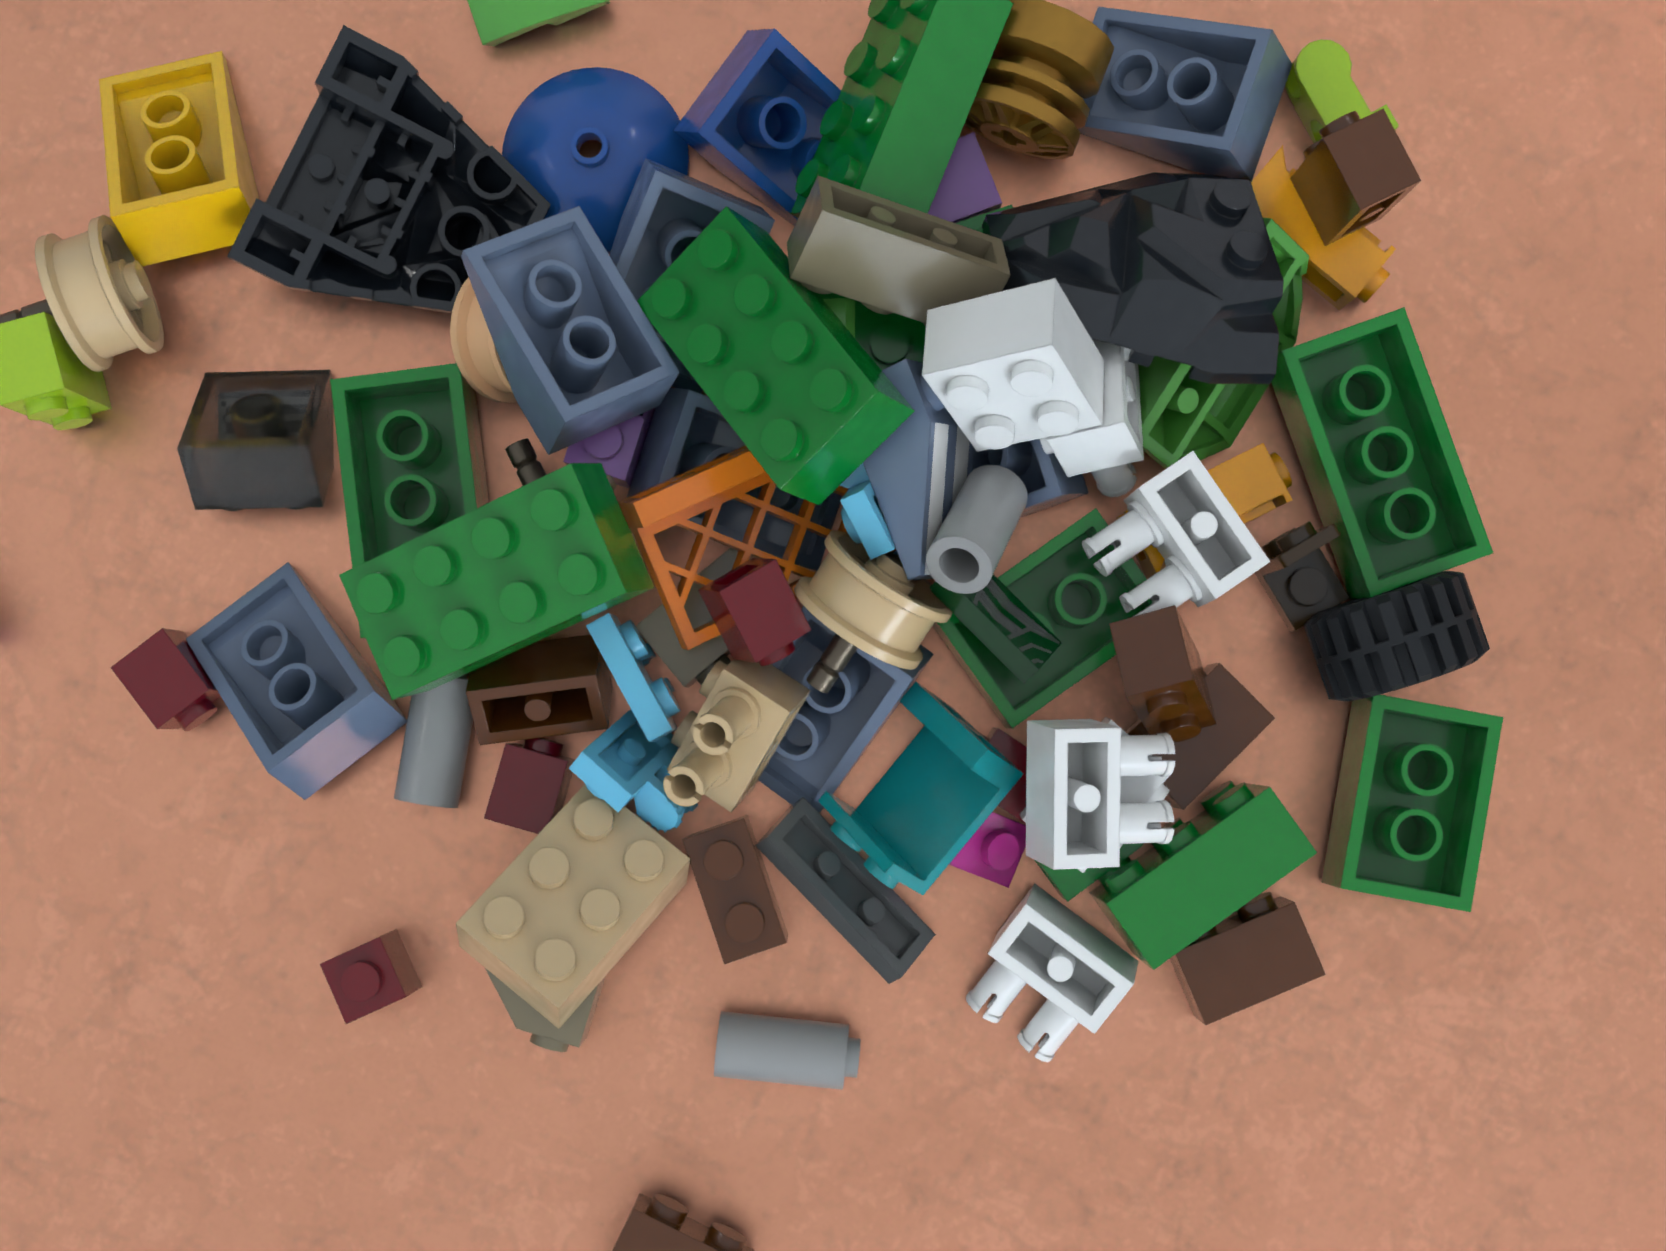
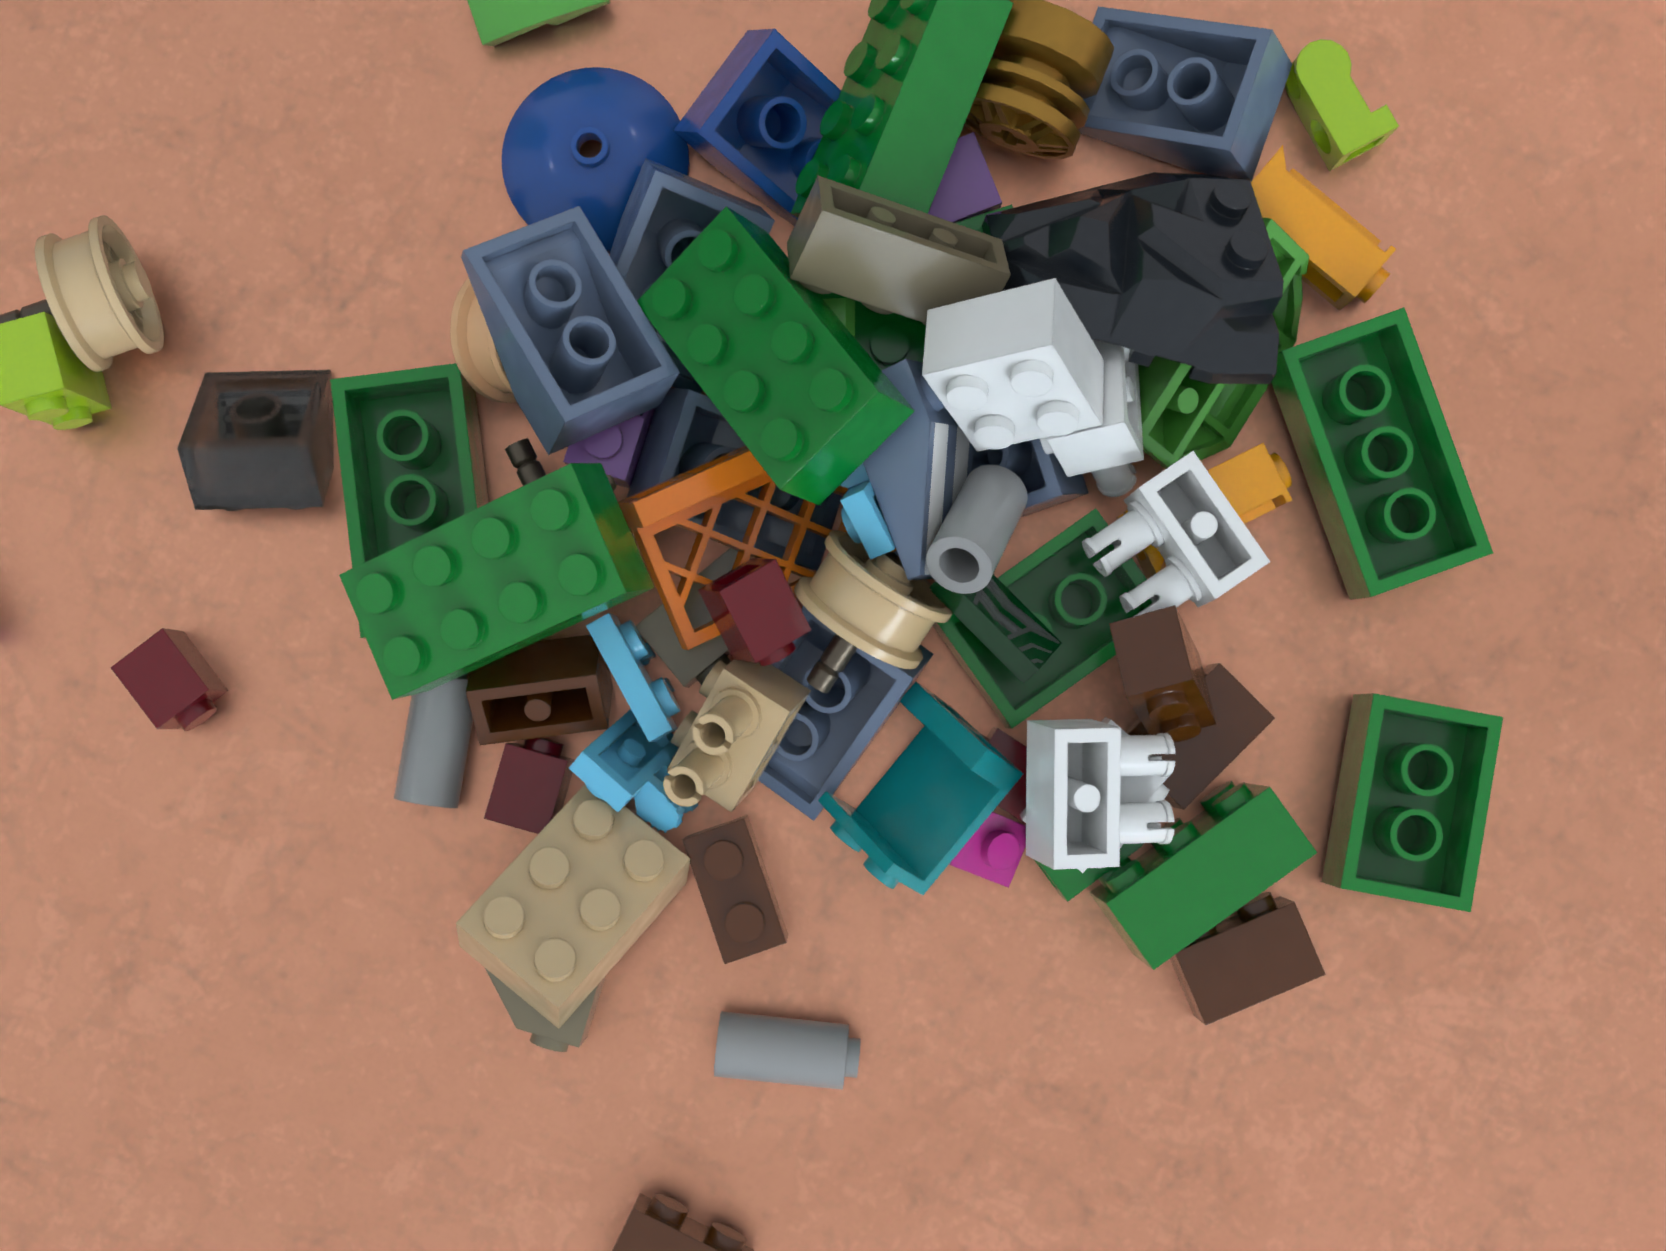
(176, 158): yellow slope -> none
(295, 683): sand blue slope -> none
(371, 976): dark red brick -> none
(382, 189): black wedge -> none
(844, 891): dark grey plate -> none
(1062, 960): white brick -> none
(1300, 575): dark brown bracket -> none
(1353, 174): reddish brown brick -> none
(1397, 637): black tyre -> none

